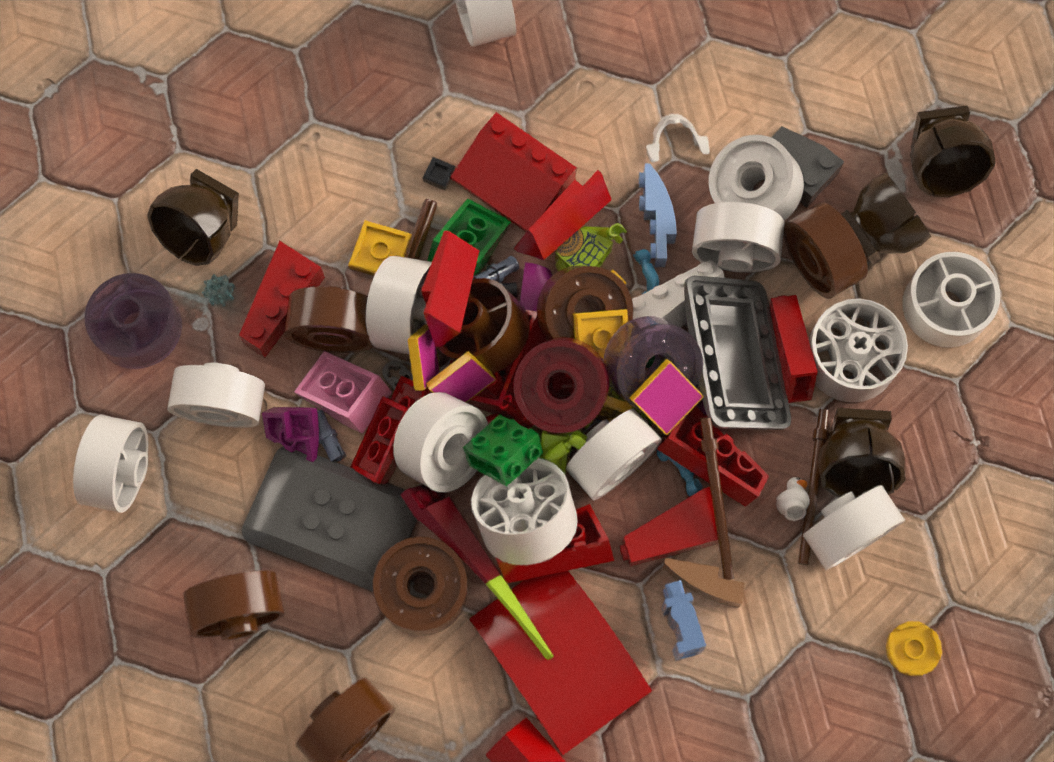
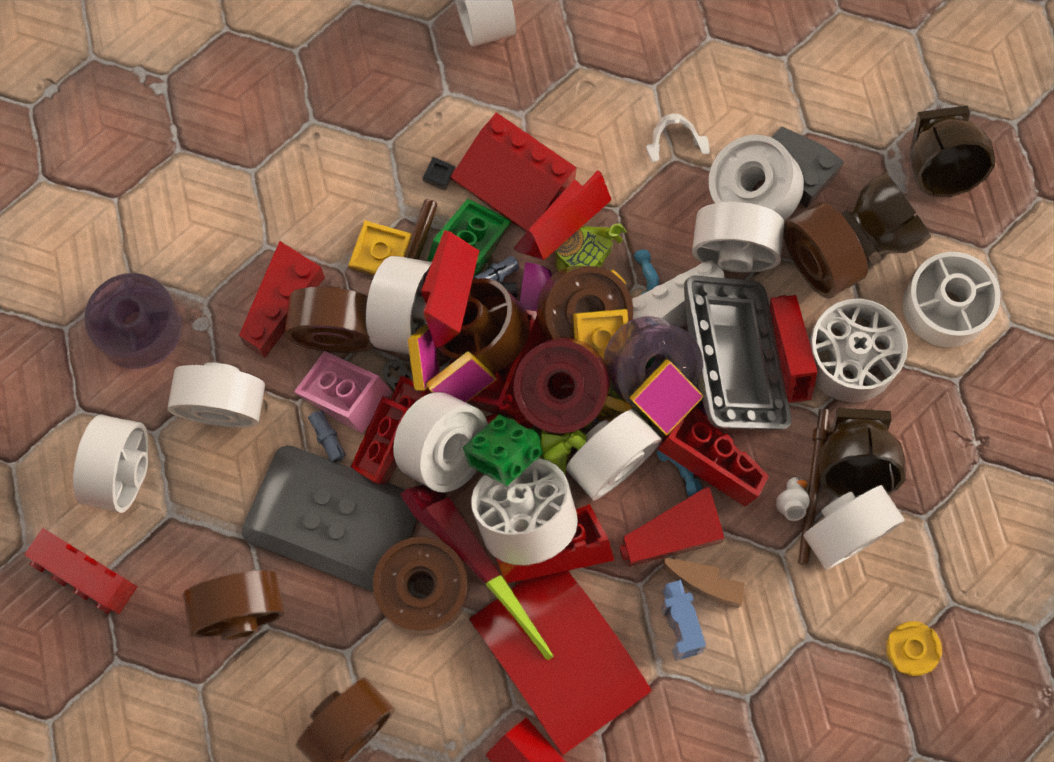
(80, 571): none -> red wedge
(193, 212): dark brown plate -> none
(211, 290): clear light blue gear -> none
(293, 428): magenta slope -> none
(660, 212): light blue slope -> none
(709, 446): reddish brown bar -> none

